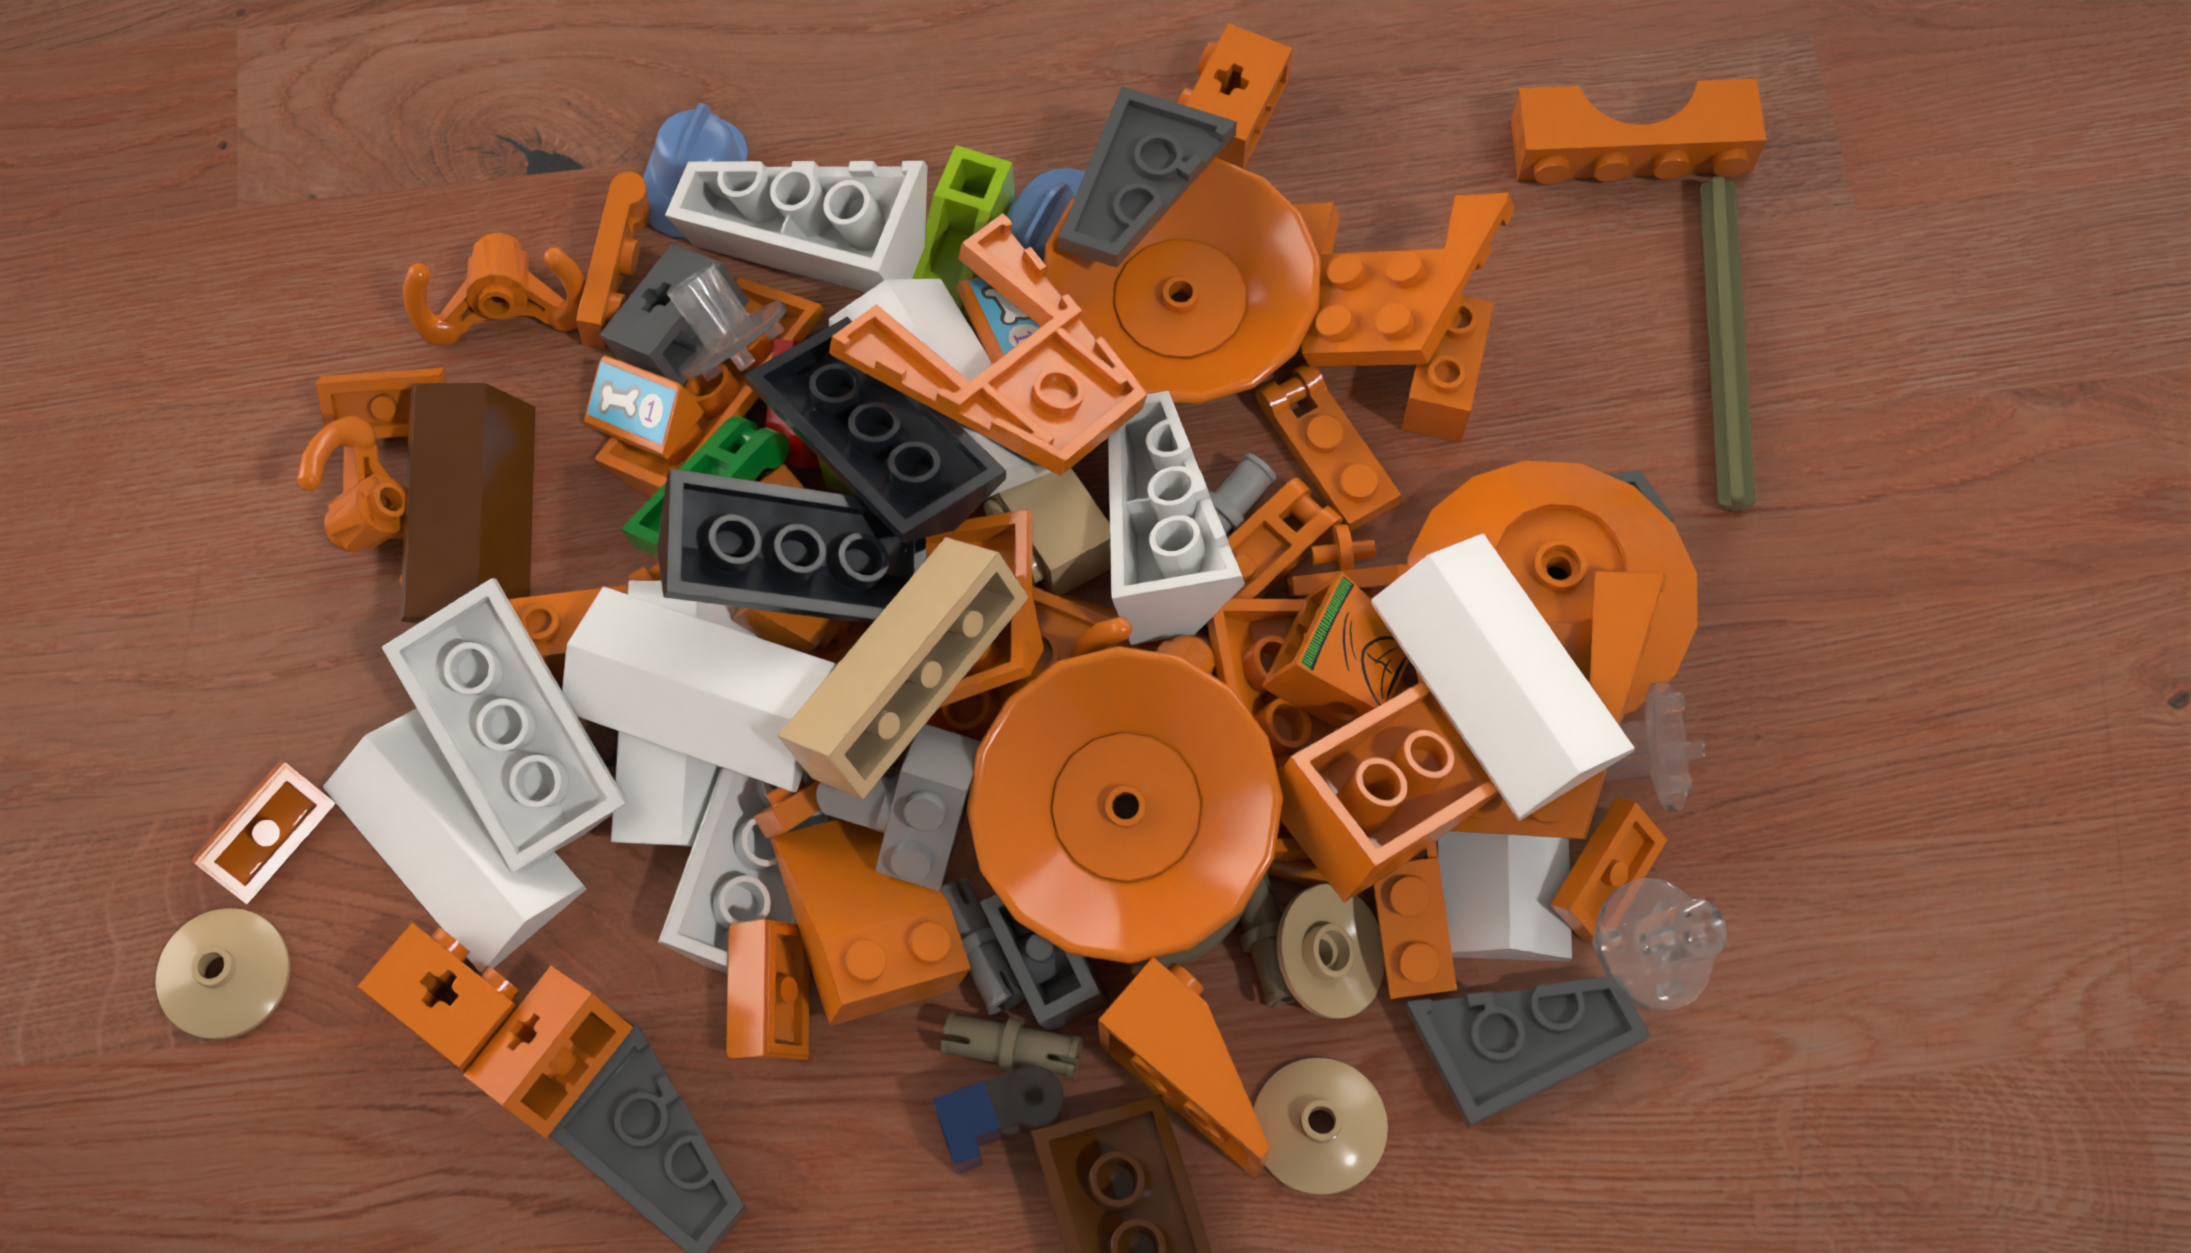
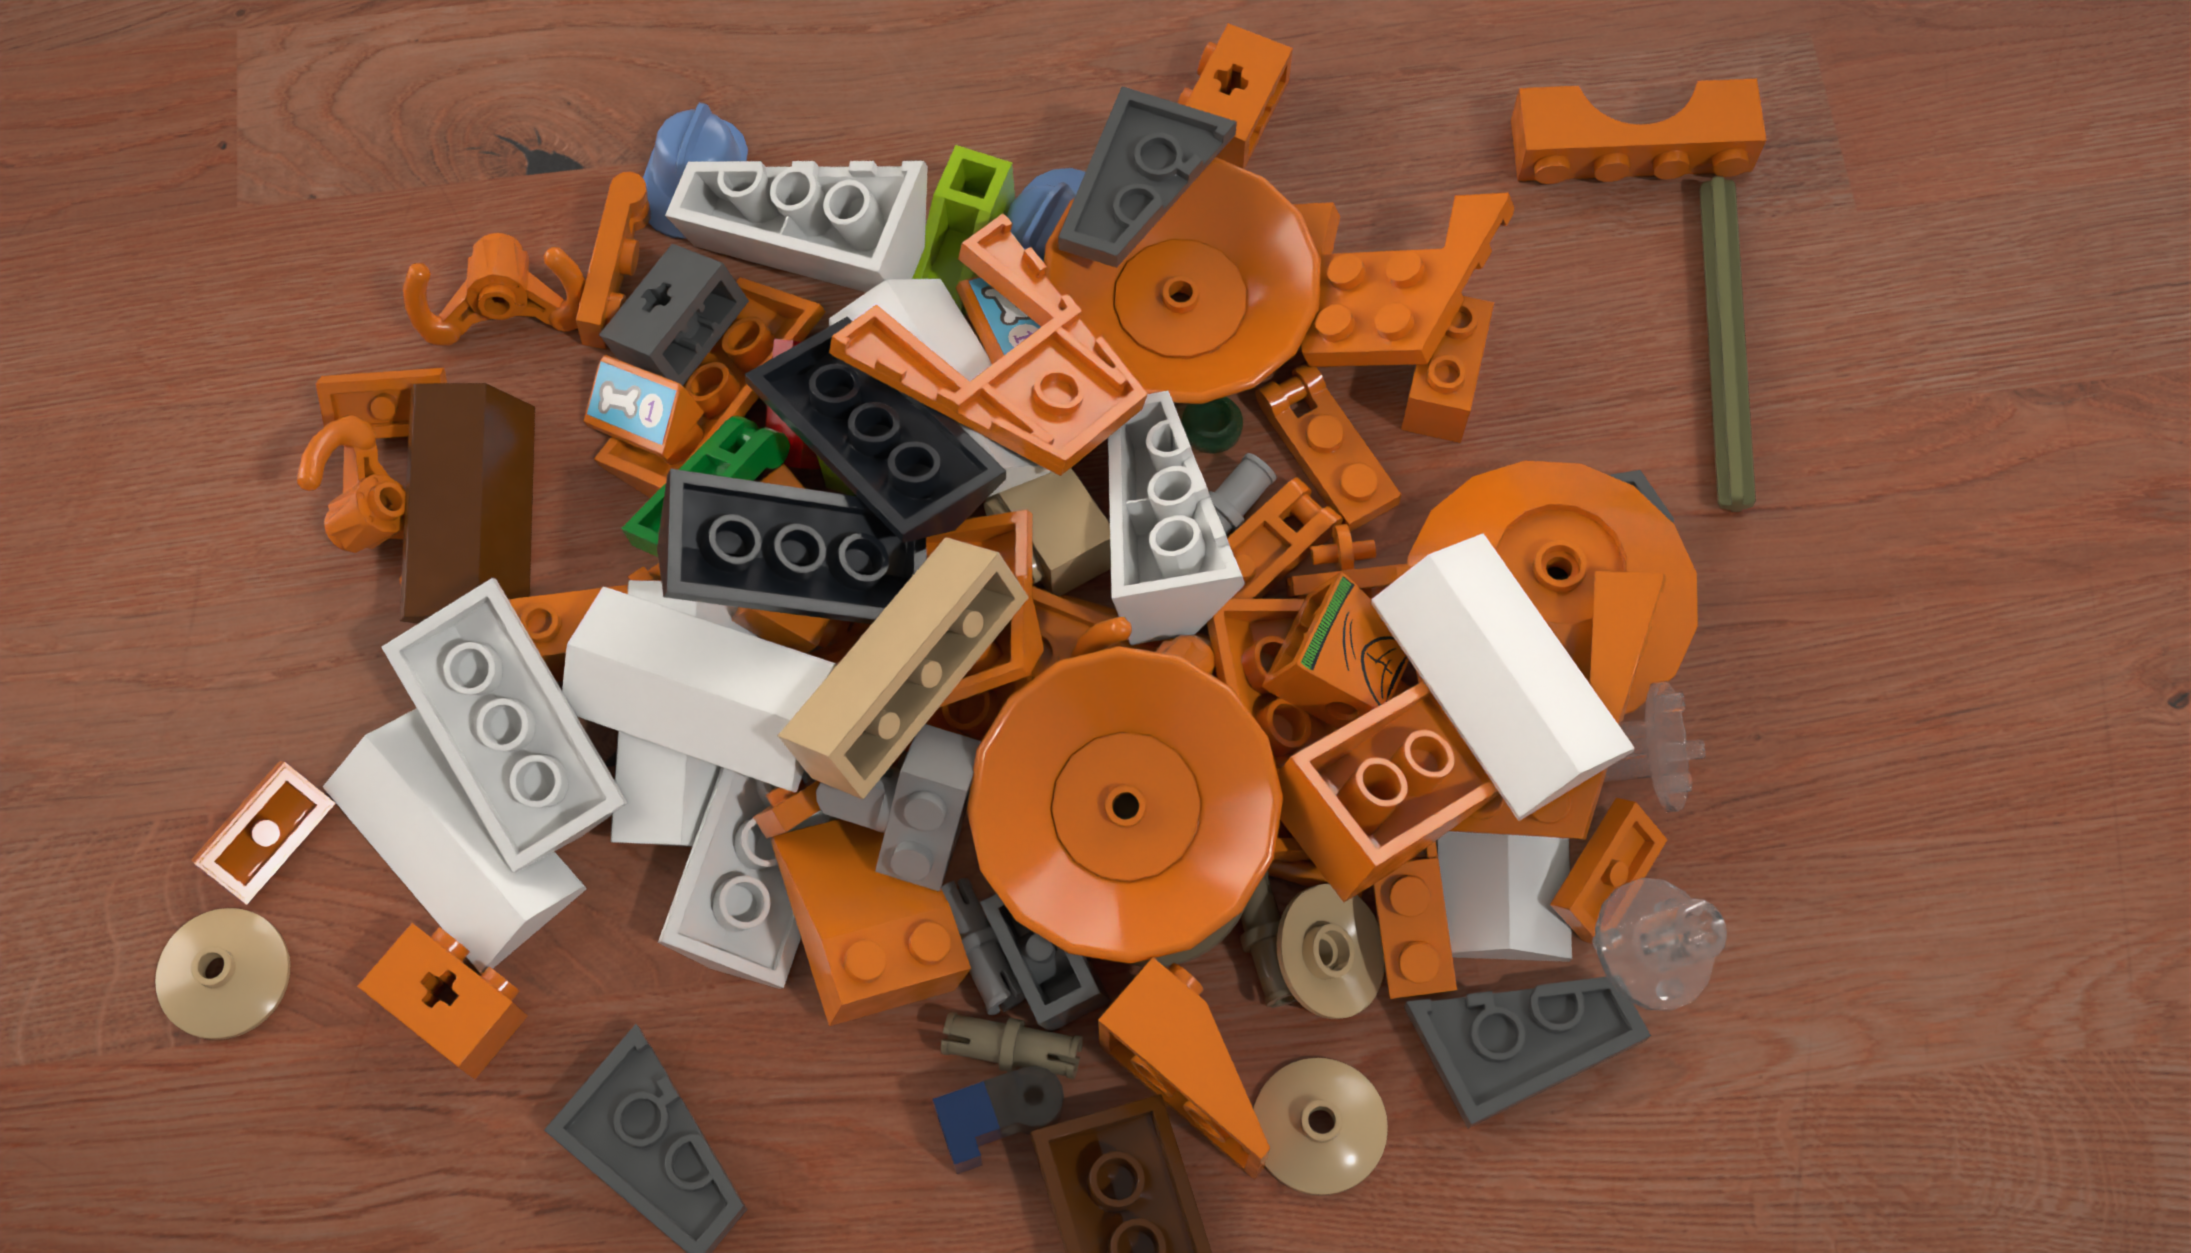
(548, 1051): orange brick -> none
(721, 322): clear piece -> none
(767, 992): orange slope -> none
(1213, 425): none -> clear green plate

